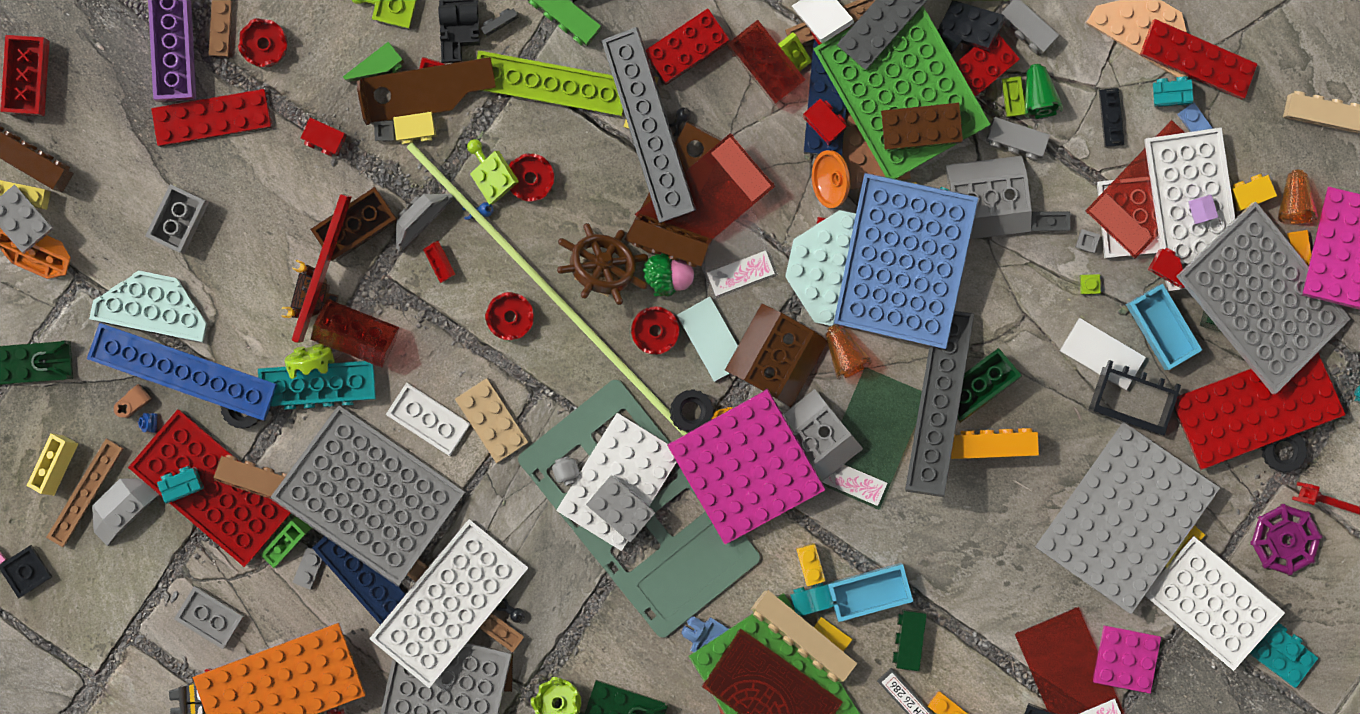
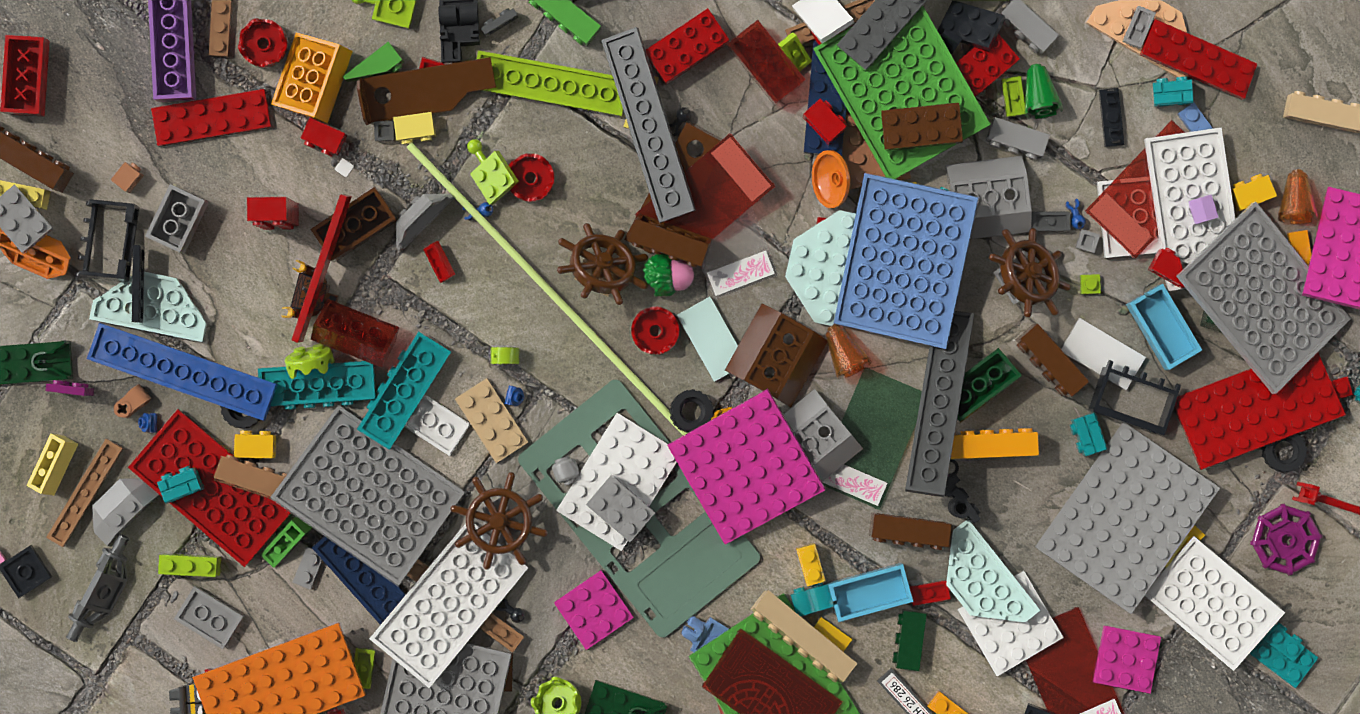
(75, 389): none -> magenta plate
(102, 591): none -> dark grey plate
(124, 265): none -> black hinge
(127, 177): none -> nougat brick
(138, 283): none -> black tile
(189, 565): none -> lime brick
(254, 446): none -> yellow brick
(272, 212): none -> red brick
(312, 77): none -> light orange slope
(344, 167): none -> white sticker
(364, 664): none -> lime plate
(403, 390): none -> teal plate
(496, 316): red plate -> none
(501, 520): none -> reddish brown brick
(504, 355): none -> lime piece
(514, 396): none -> blue plate
(593, 609): none -> dark pink plate
(909, 529): none -> reddish brown brick
(929, 592): none -> red plate
(959, 497): none -> black plate
(983, 581): none -> light aqua plate
(1012, 642): none -> white plate
(1023, 276): none -> reddish brown brick
(1051, 360): none -> reddish brown brick
(1077, 218): none -> blue arm
(1088, 434): none -> teal brick
(1139, 27): none -> light grey plate
(1342, 387): none -> red plate

